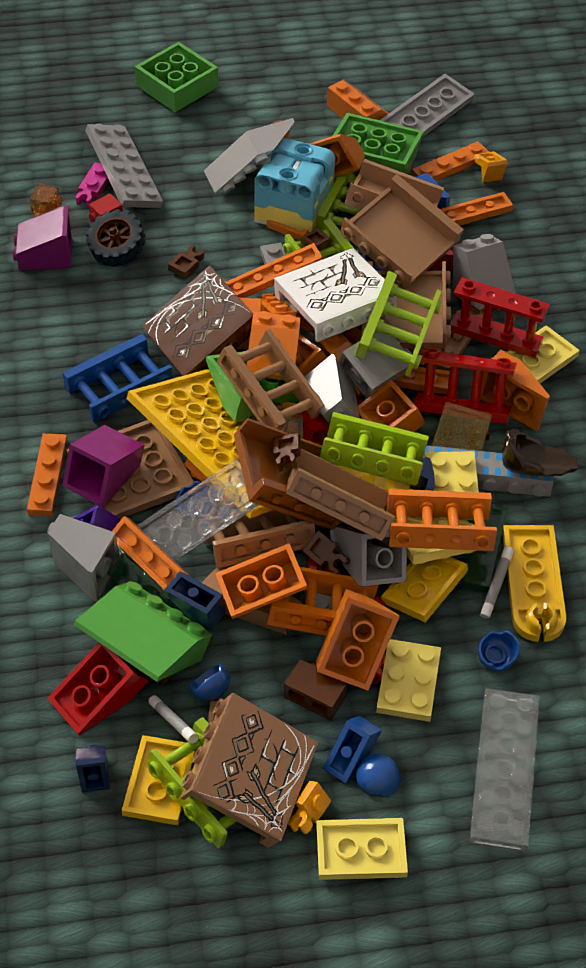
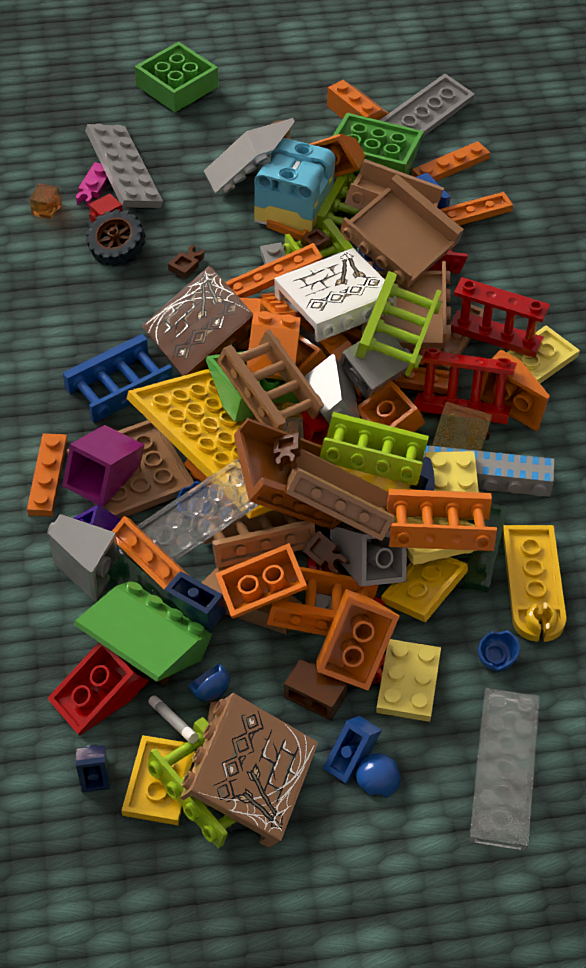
(44, 241): magenta slope -> none
(311, 805): light orange plate -> none
(361, 848): light yellow plate -> none
(483, 262): light grey slope -> none
(492, 166): light orange slope -> none
(497, 582): light grey bar -> none
(531, 457): dark brown hair -> none

